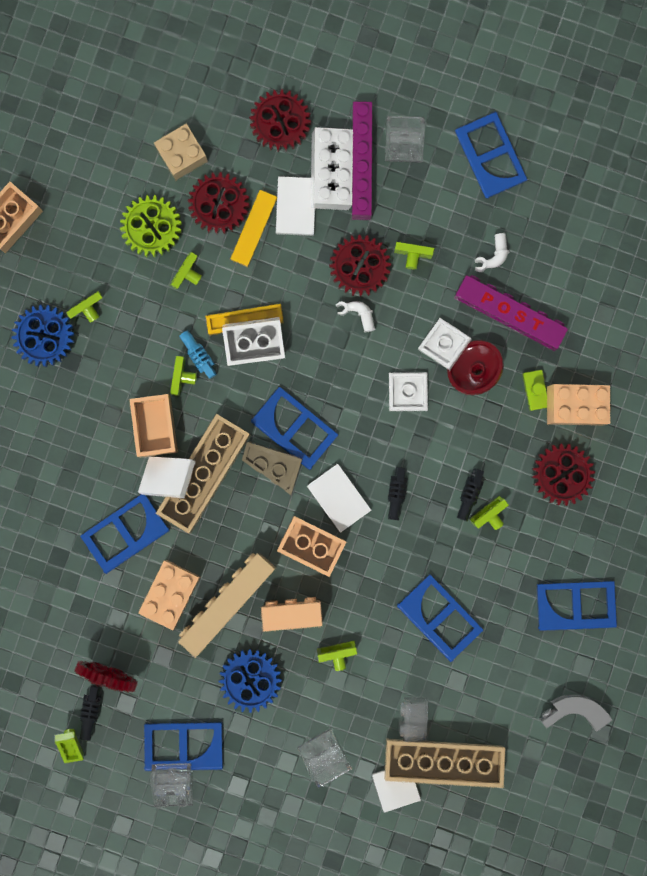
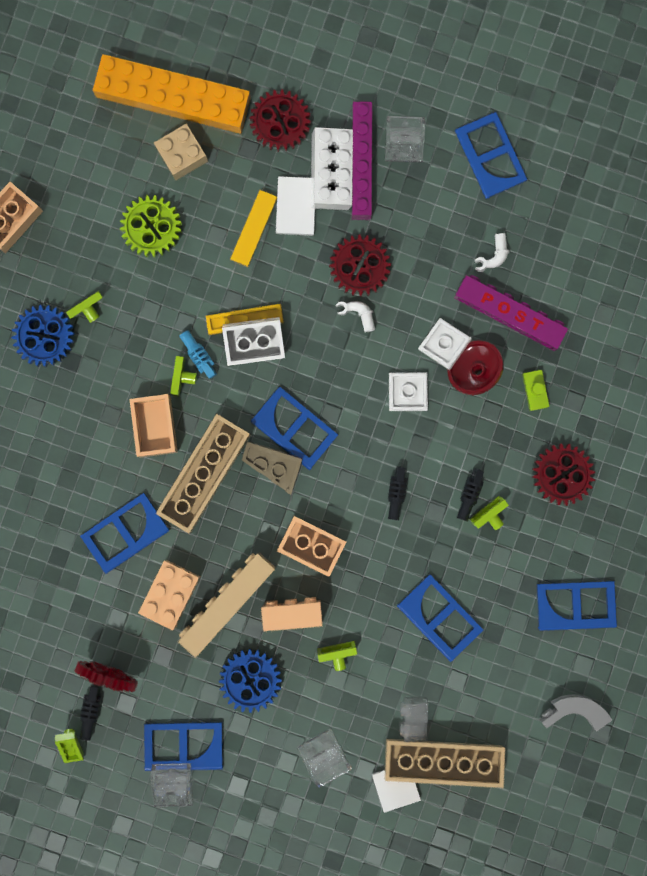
(166, 477): white tile -> none
(171, 94): none -> light orange brick
(186, 272): lime tile -> none
(202, 198): dark red gear -> none
(339, 498): white tile -> none
(413, 253): lime tile -> none
(578, 404): light nougat brick -> none

